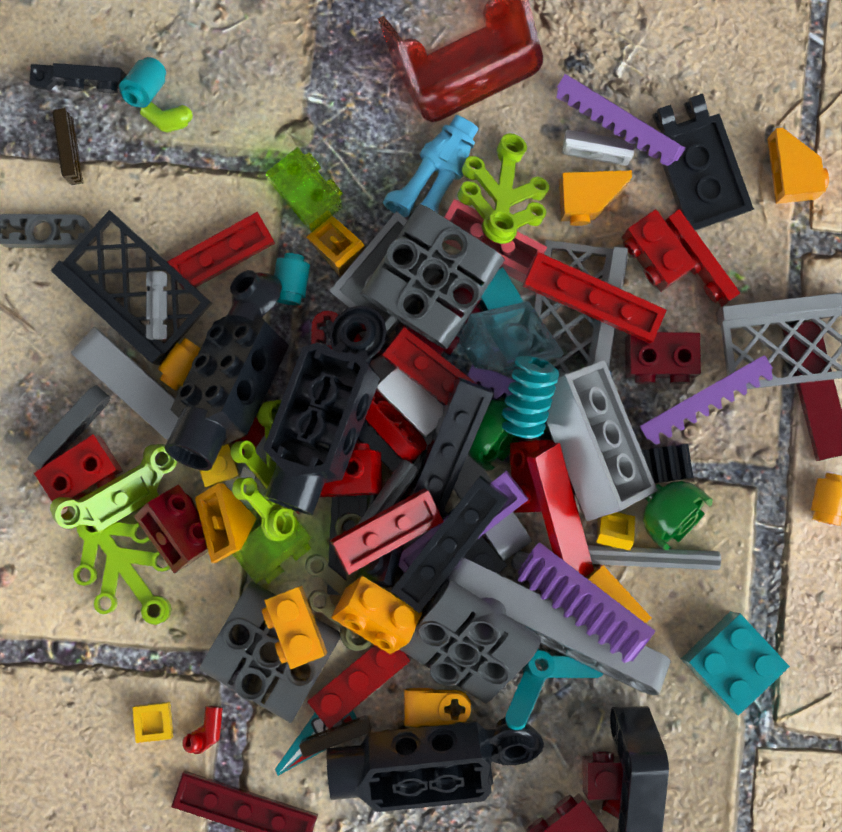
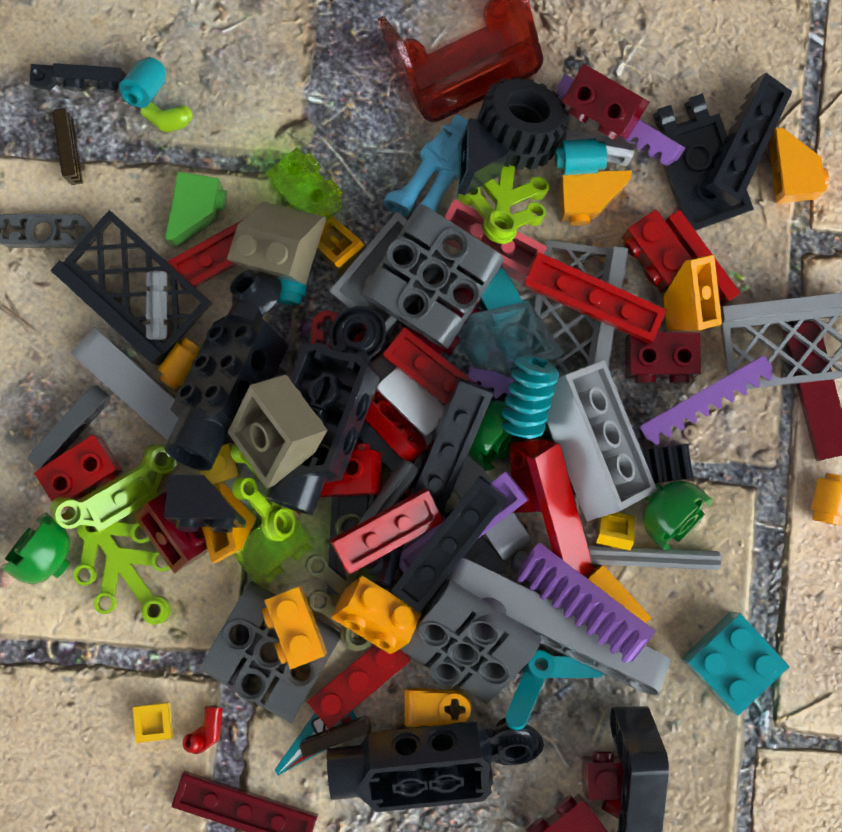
(39, 553): none -> green cylinder
(194, 206): none -> bright green slope
(196, 503): none -> black slope
(276, 429): none -> dark tan slope
(277, 242): none -> dark tan slope
(479, 157): none -> black slope
(524, 121): none -> black tyre
(581, 156): none -> teal brick
(605, 102): none -> dark red brick
(693, 297): none -> light orange slope
(748, 139): none -> black gear

